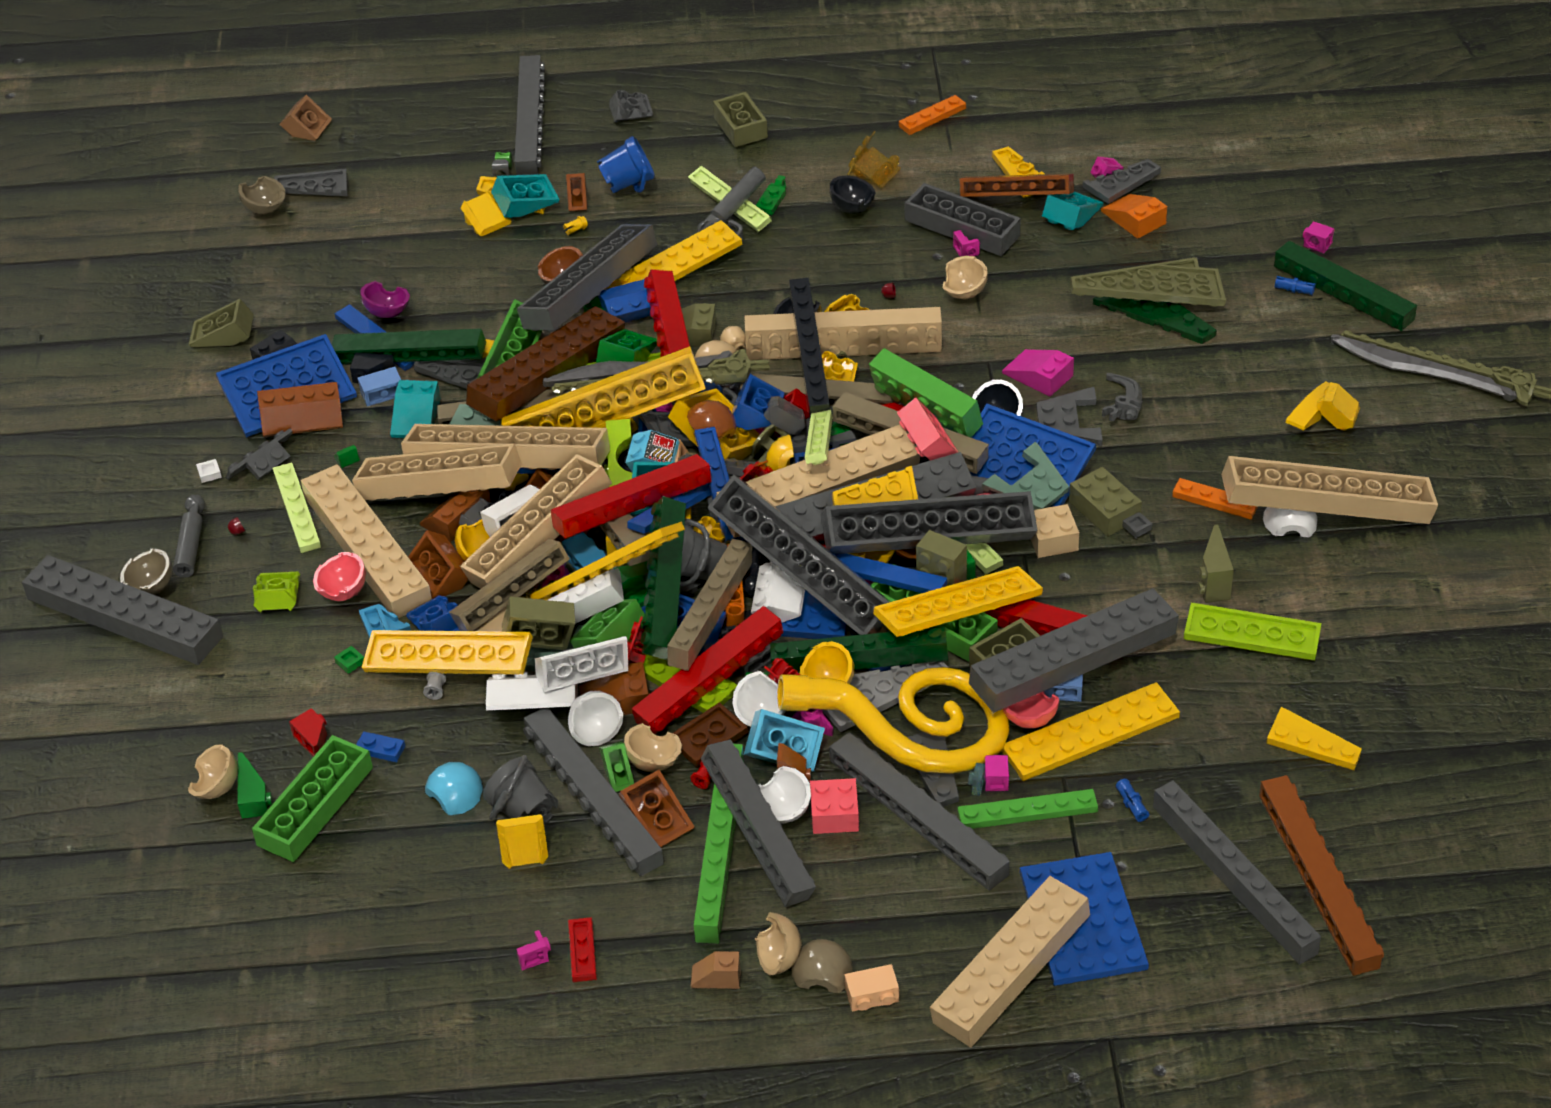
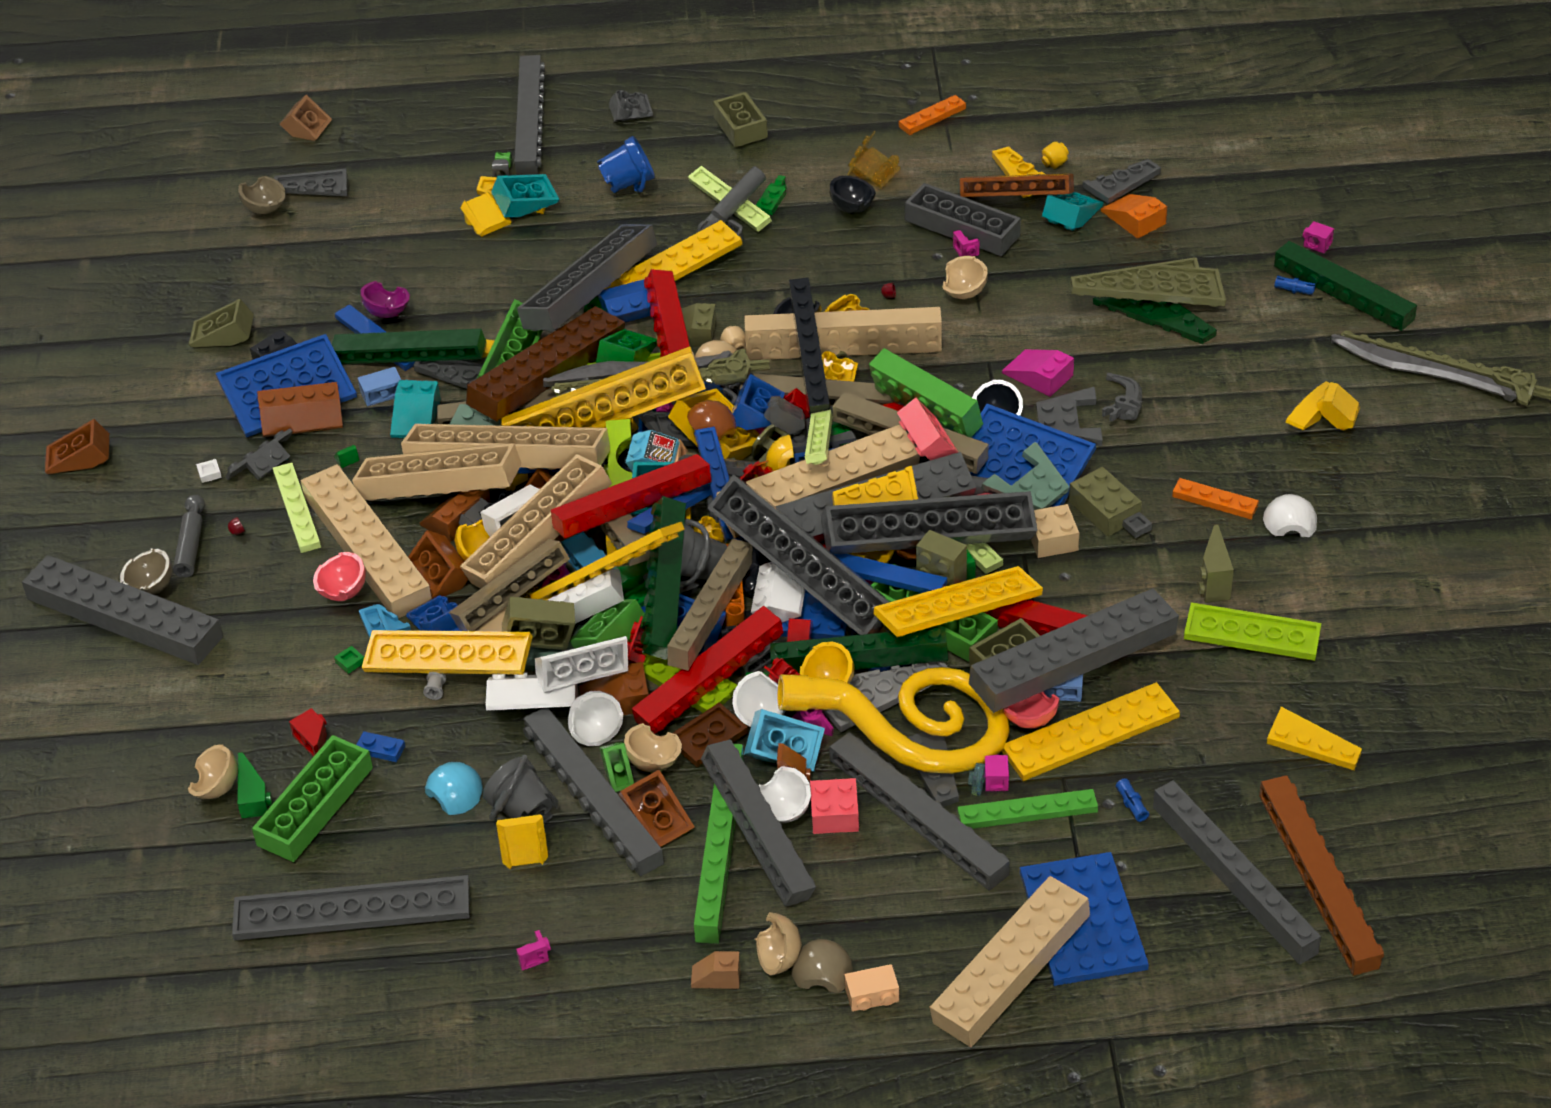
(78, 449): none -> dark orange slope
(276, 590): lime slope -> none
(351, 907): none -> dark grey plate
(369, 363): black slope -> none
(557, 261): dark orange cylinder -> none
(576, 191): dark orange slope -> none
(577, 224): yellow pin -> none
(582, 949): red tile -> none
(701, 777): red bush -> none
(799, 630): none -> red brick
(1054, 155): none -> yellow head
(1105, 166): dark pink bracket -> none
(1329, 490): tan brick -> none

